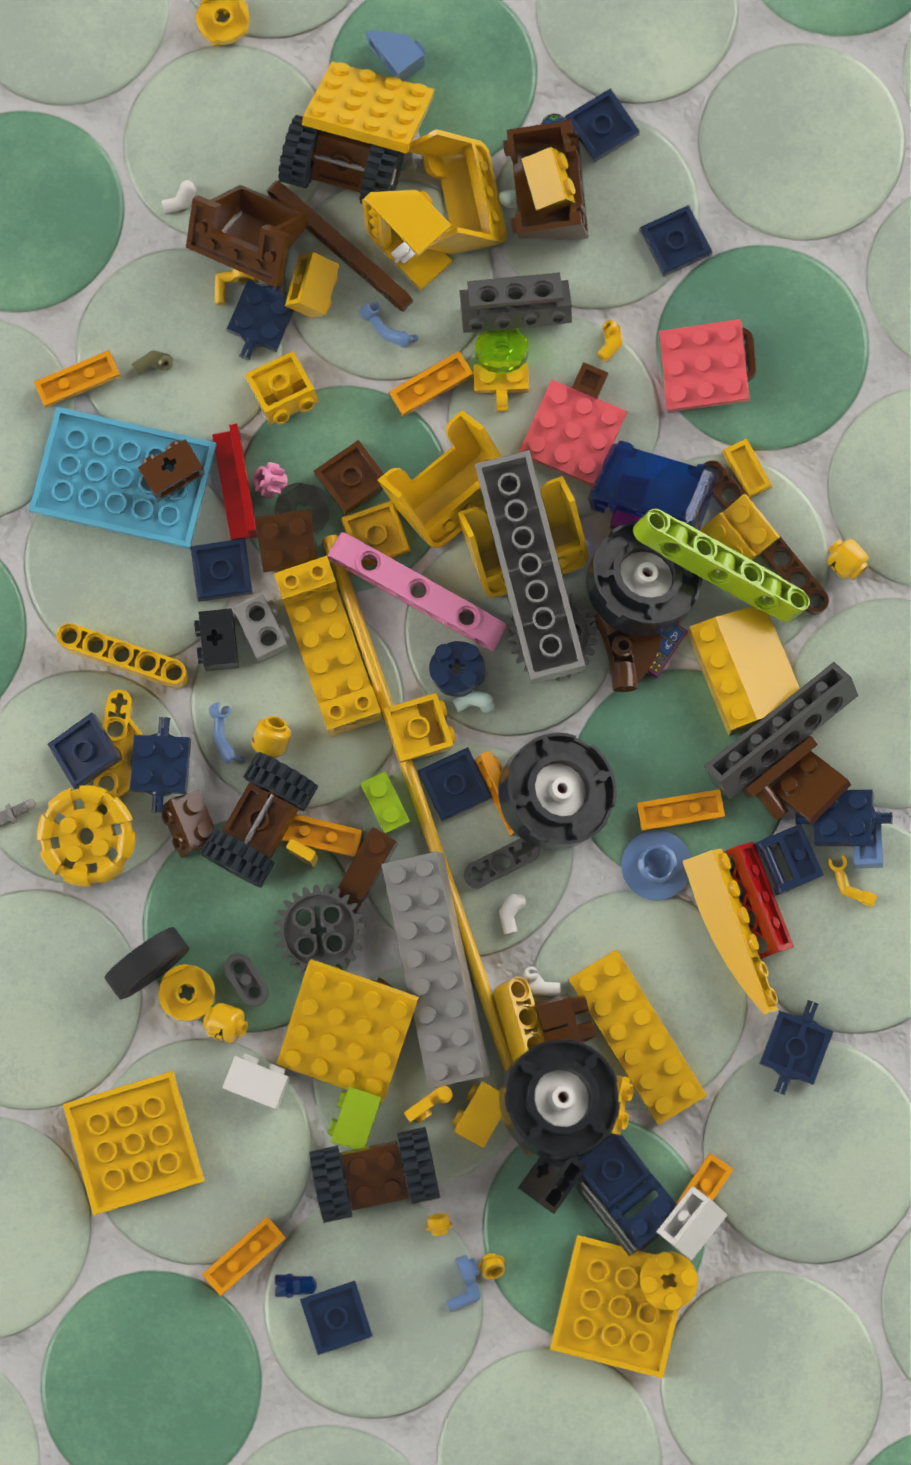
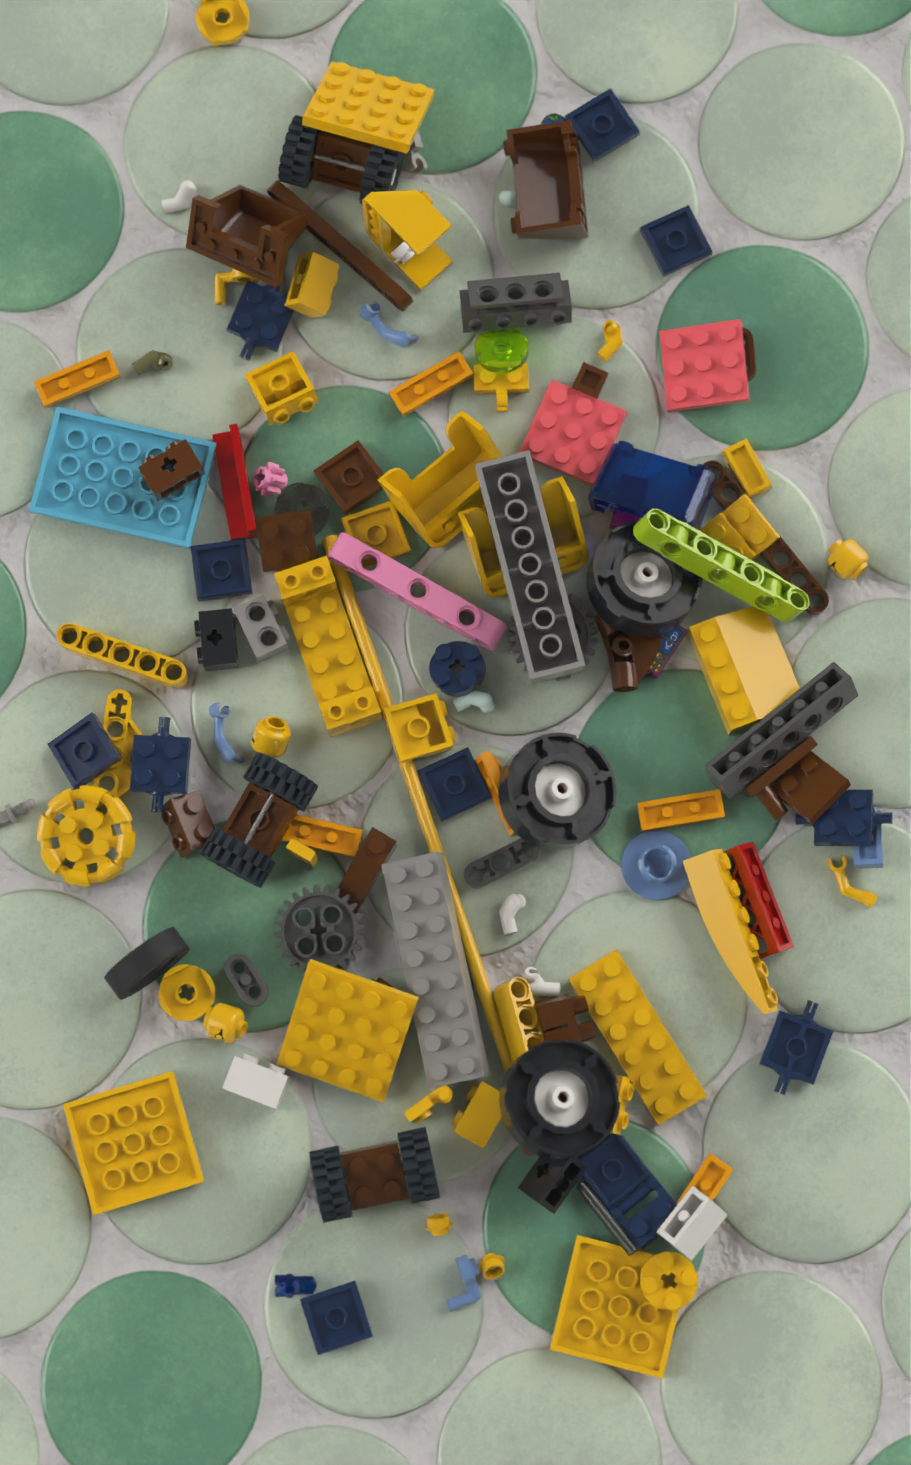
(244, 1256): light orange plate -> none
(355, 1118): lime brick -> none
(385, 804): lime brick -> none
(397, 52): medium blue slope -> none
(468, 190): yellow windscreen -> none
(548, 180): yellow brick -> none
(797, 855): dark blue plate -> none

